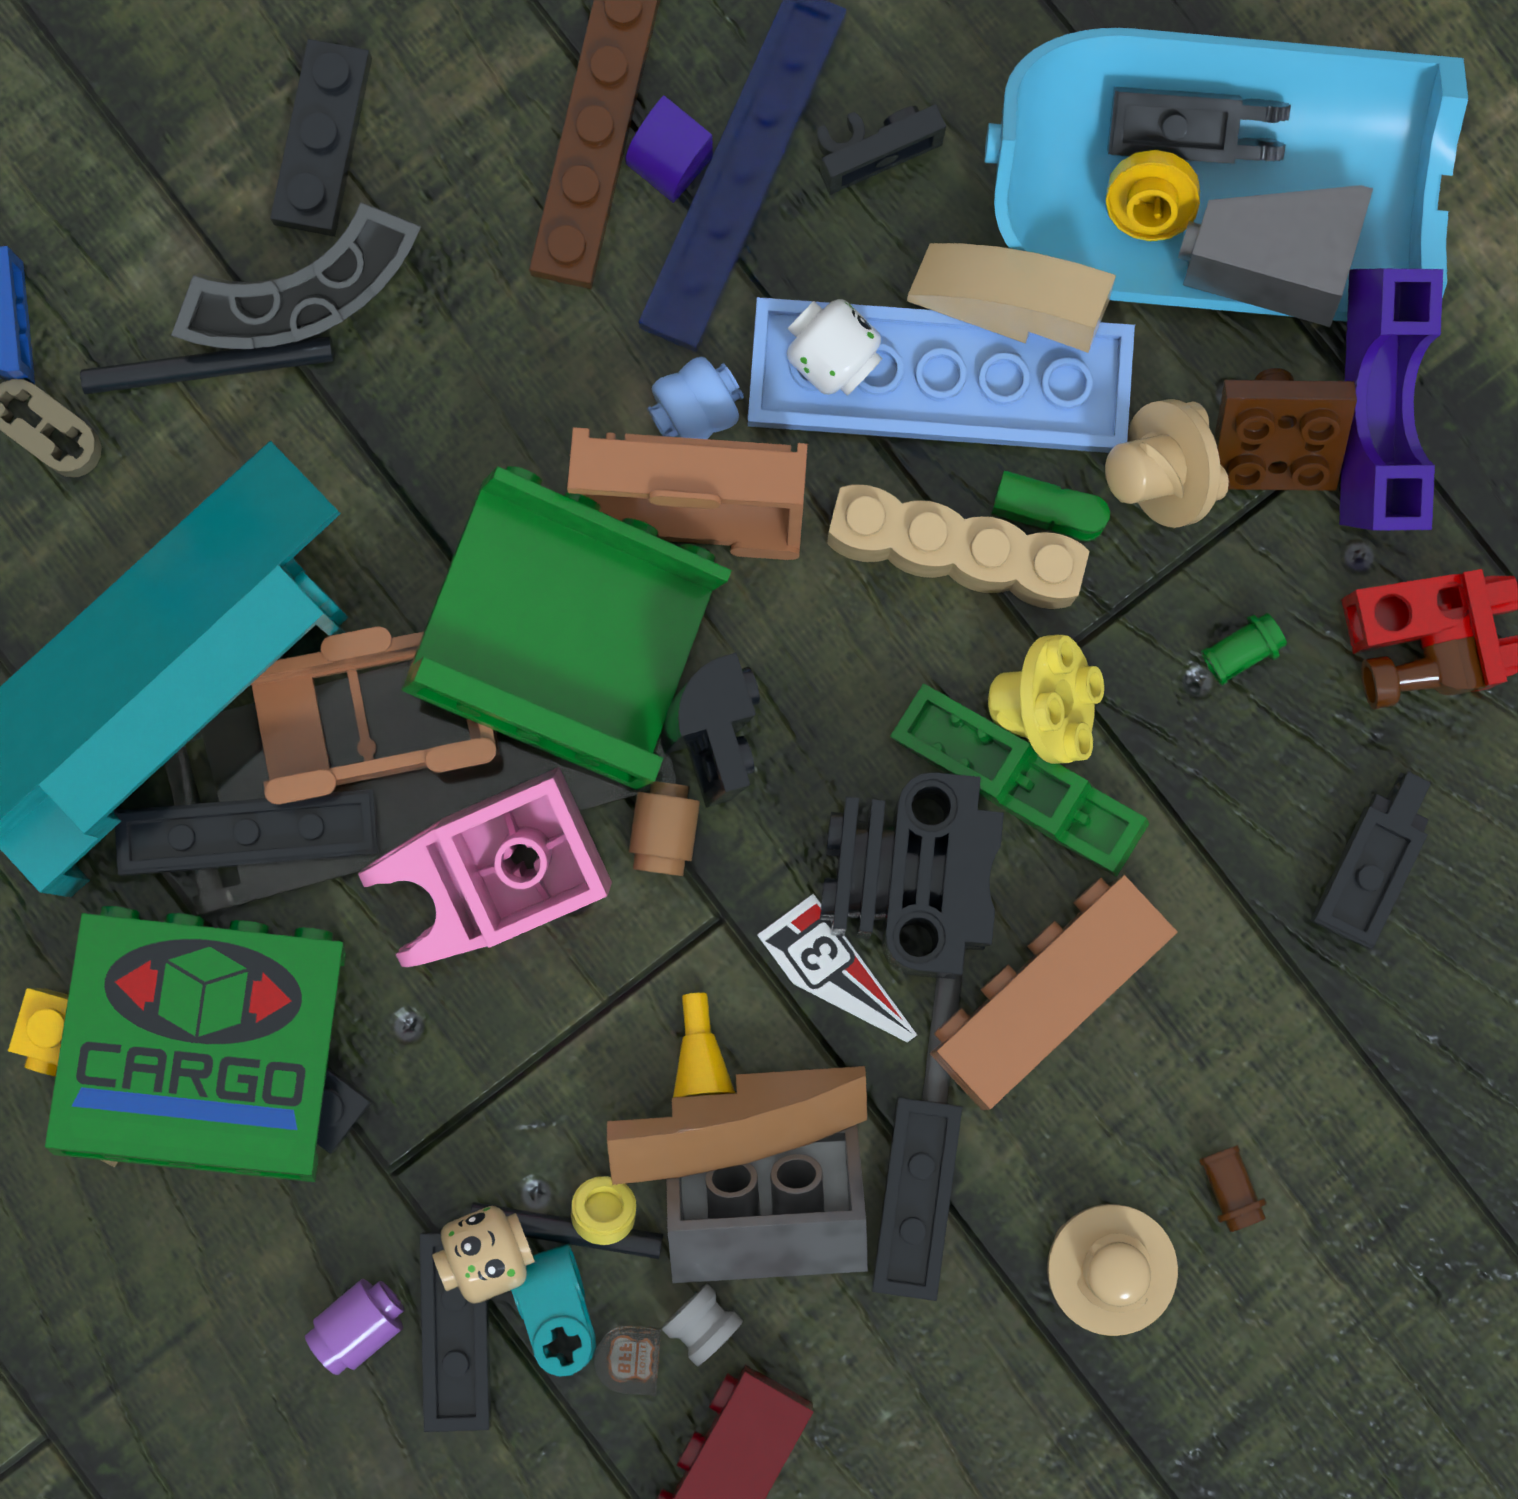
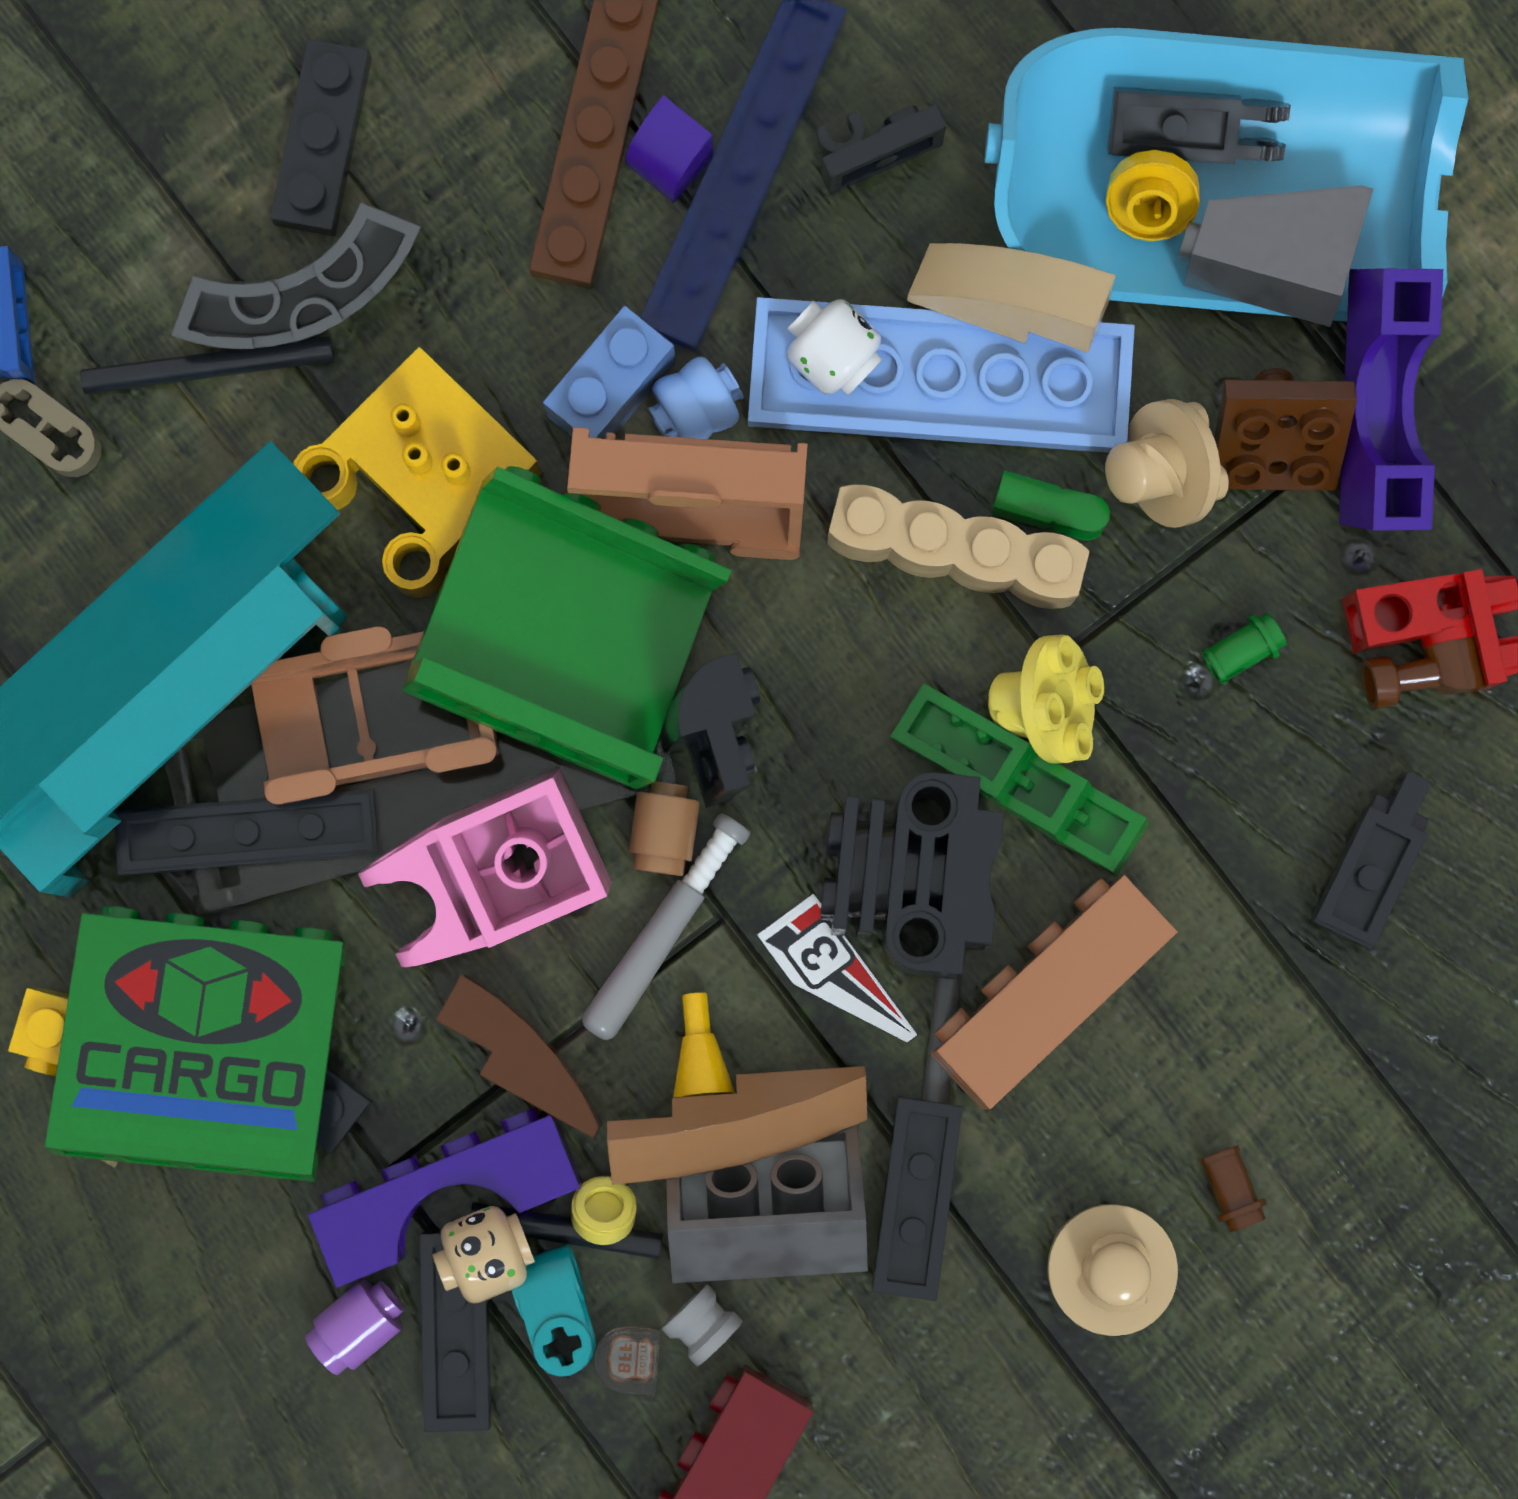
(370, 1227): none -> dark purple arch
(426, 453): none -> yellow piece
(520, 1054): none -> reddish brown slope
(611, 377): none -> medium blue brick
(651, 947): none -> light grey piece

